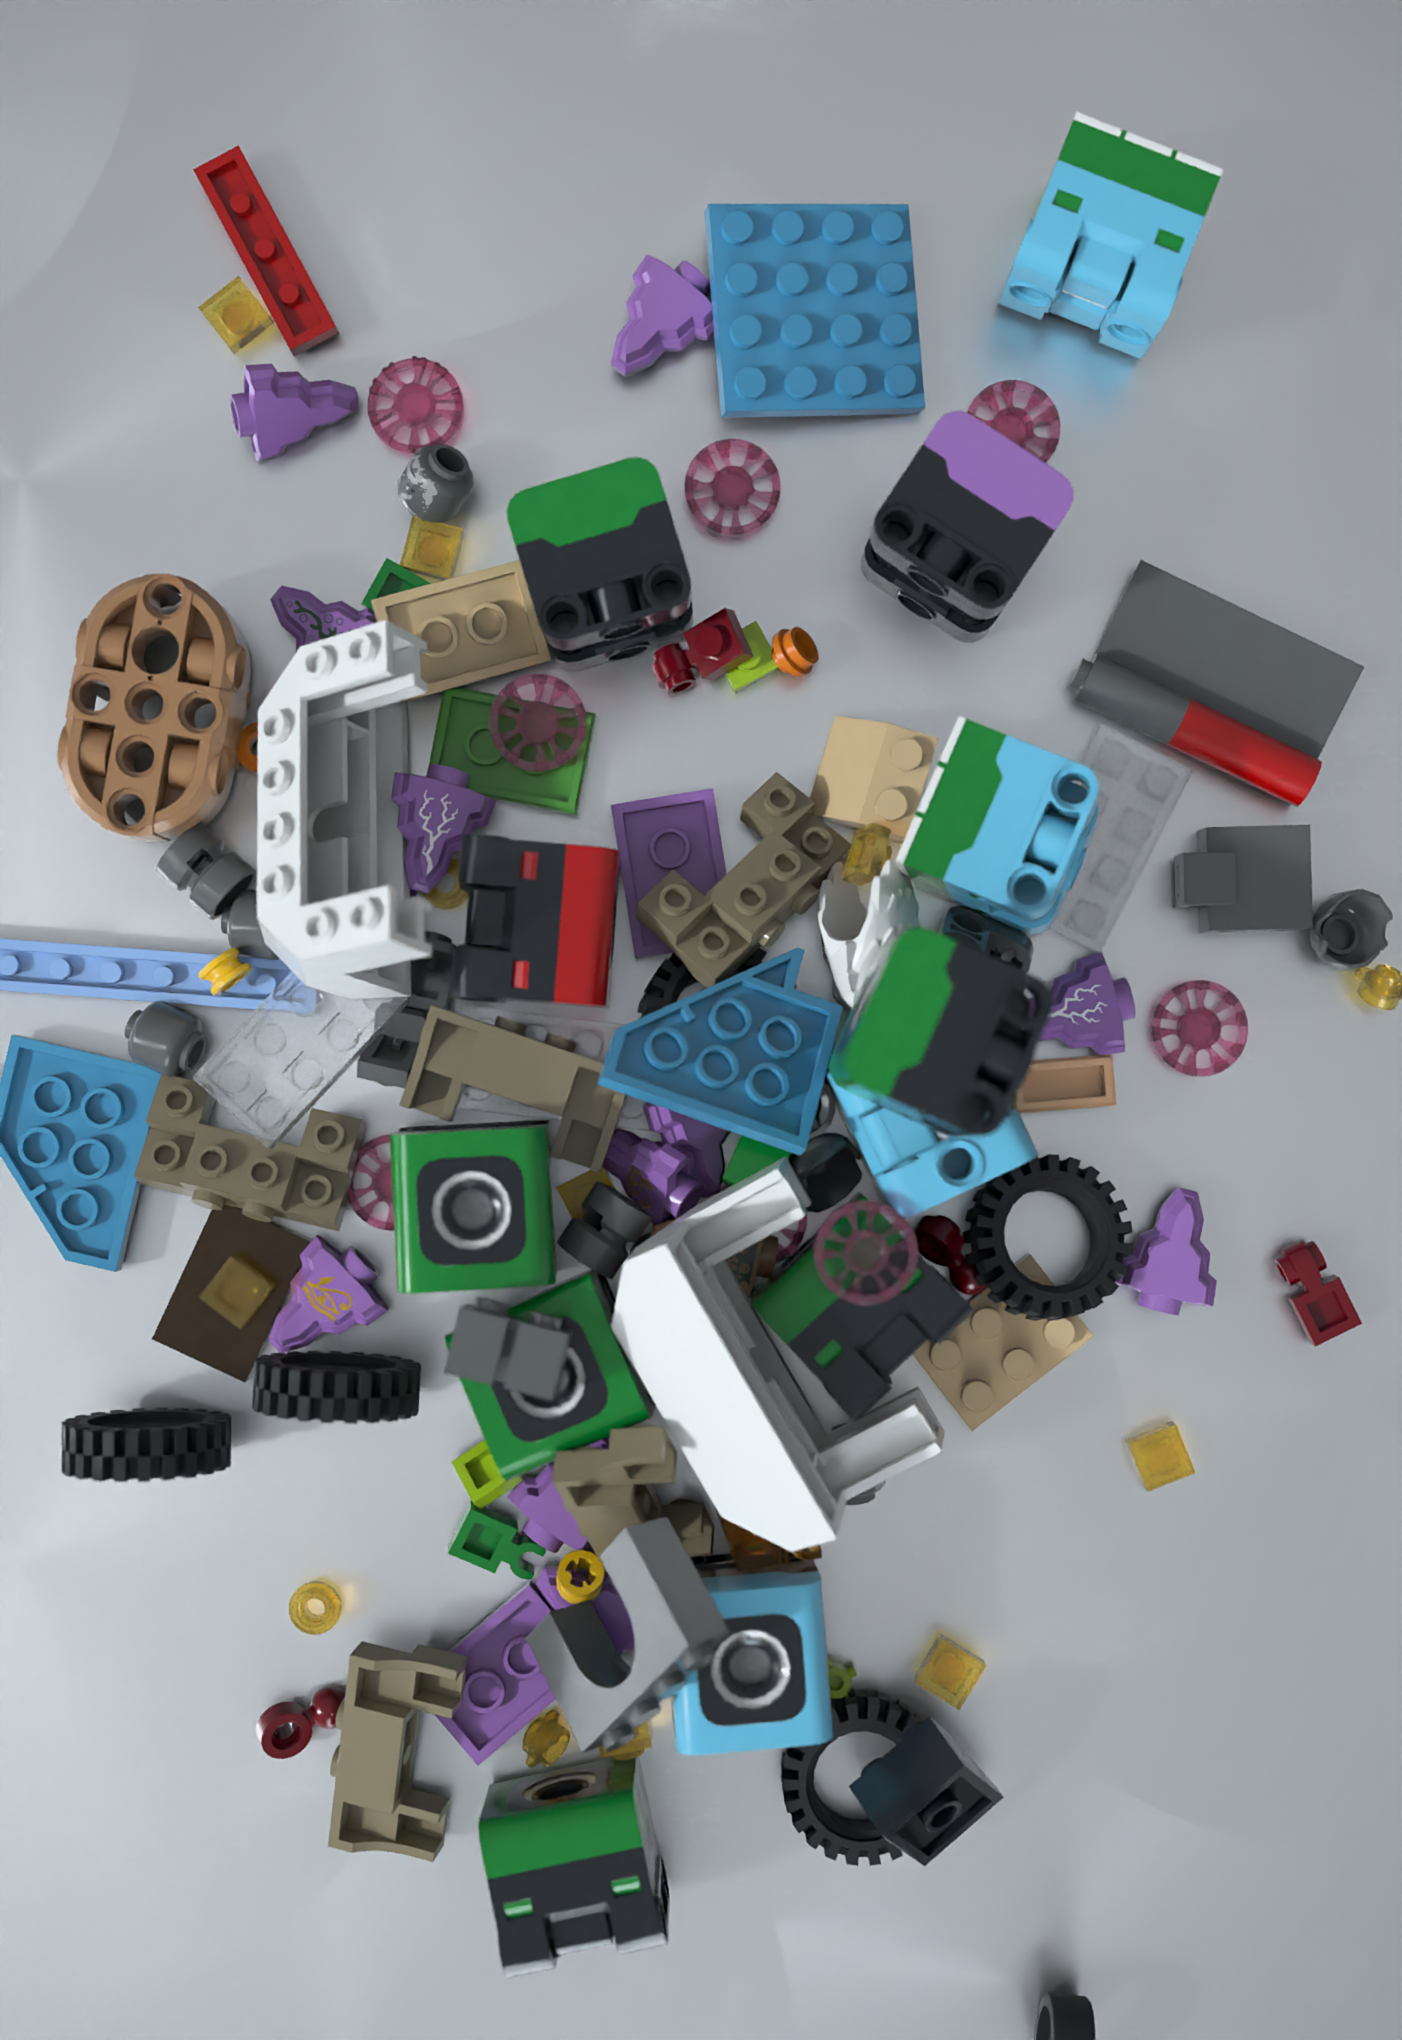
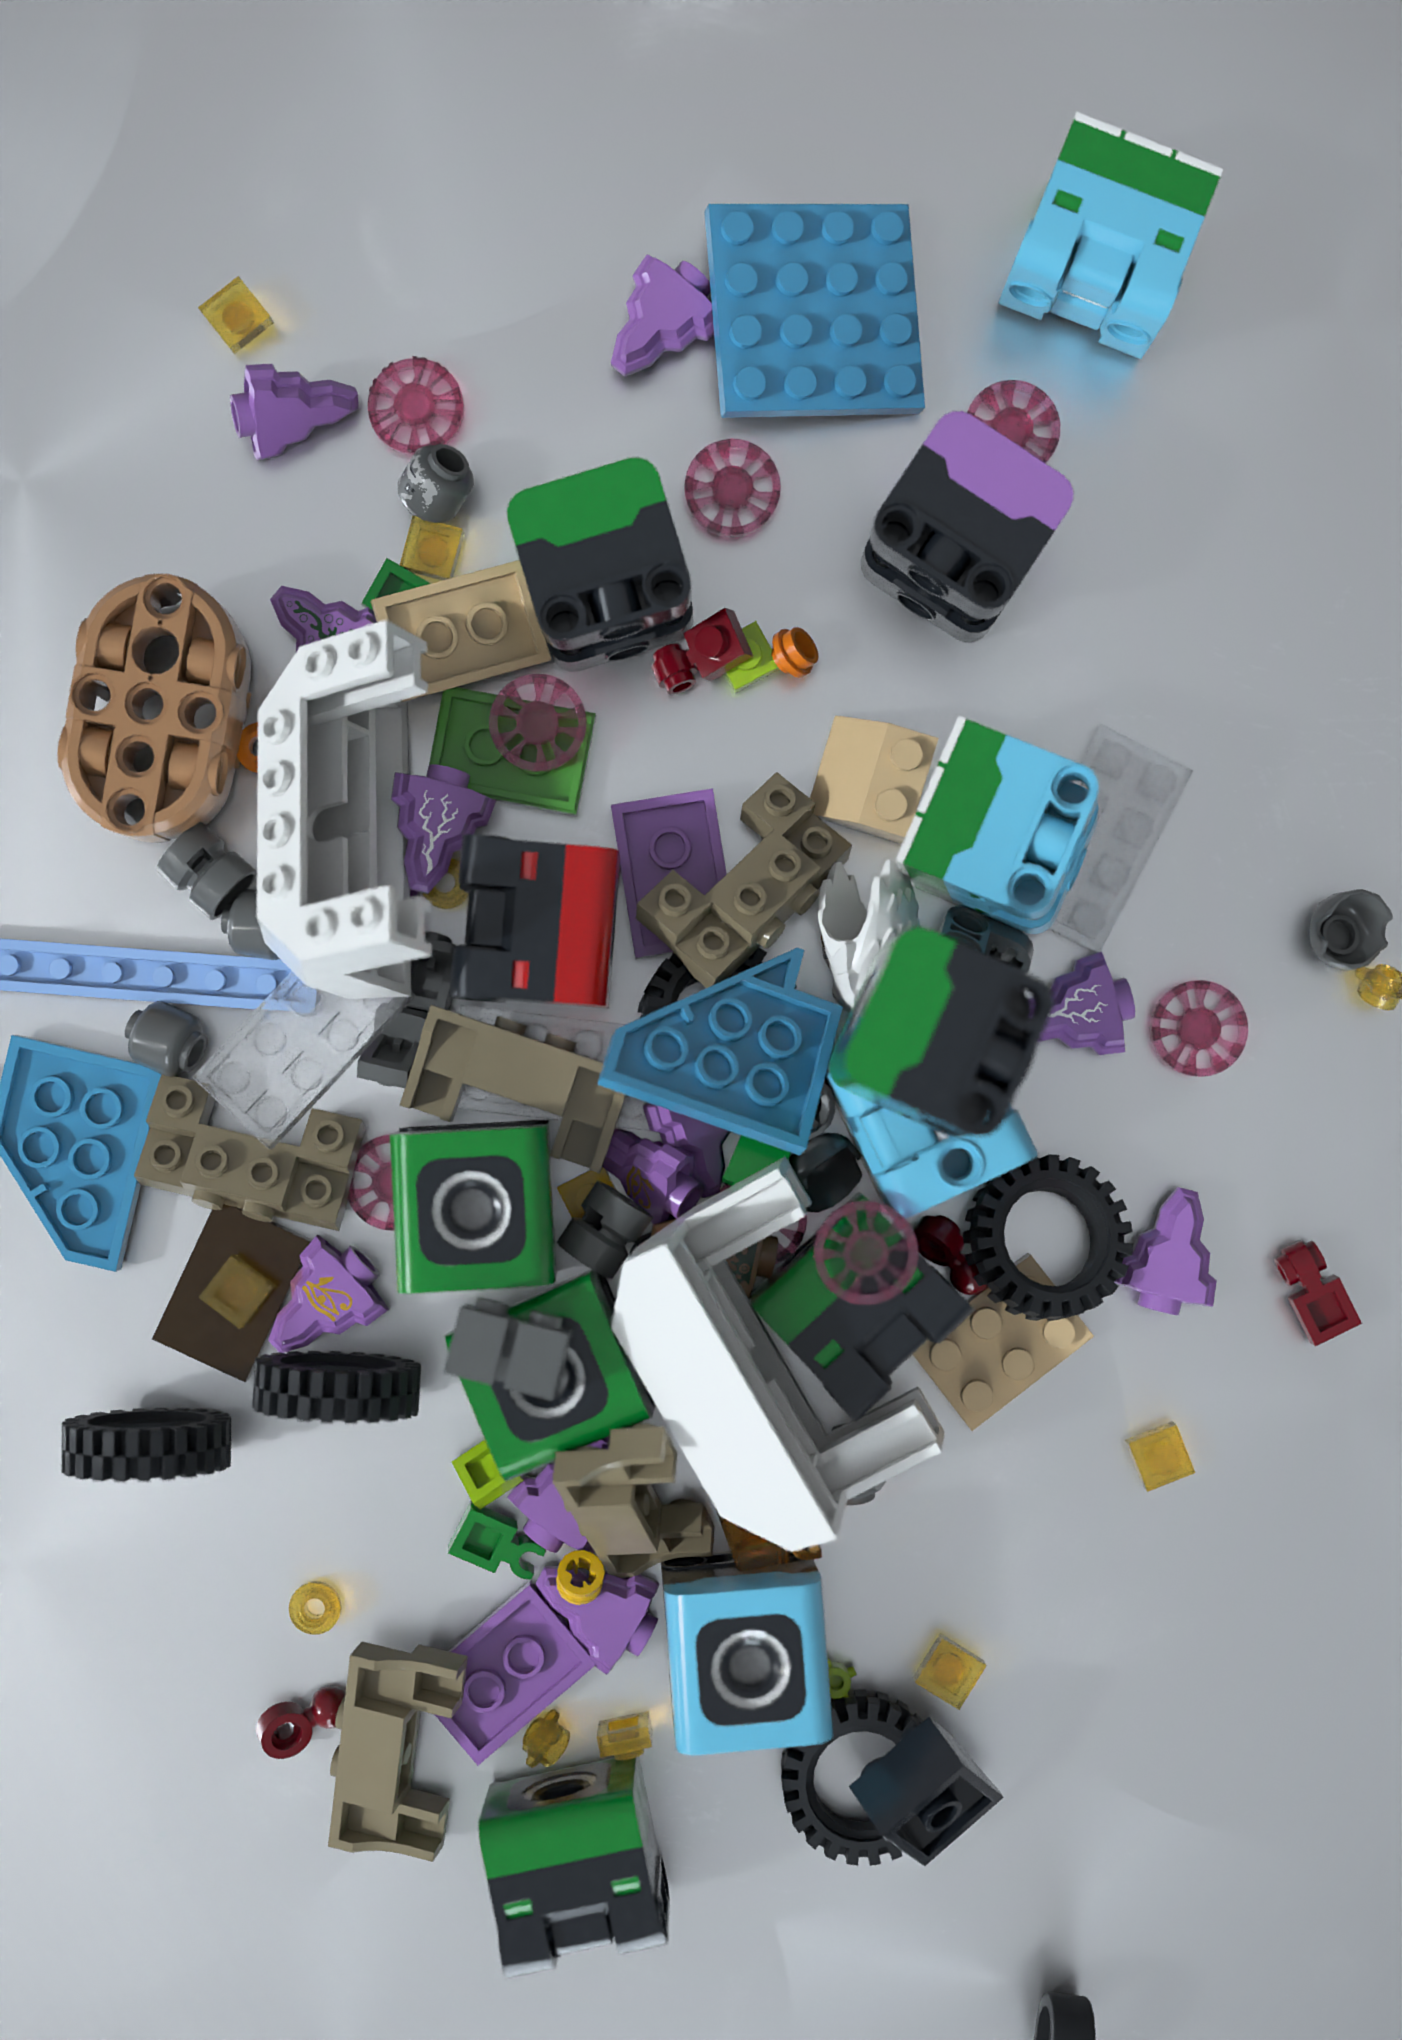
(225, 971): yellow bush -> none
(266, 251): red plate -> none
(673, 1636): dark grey arch -> none
(867, 854): clear yellow plate -> none
(1067, 1084): light nougat tile -> none
(1217, 683): dark grey door -> none
(1248, 879): dark grey piece -> none

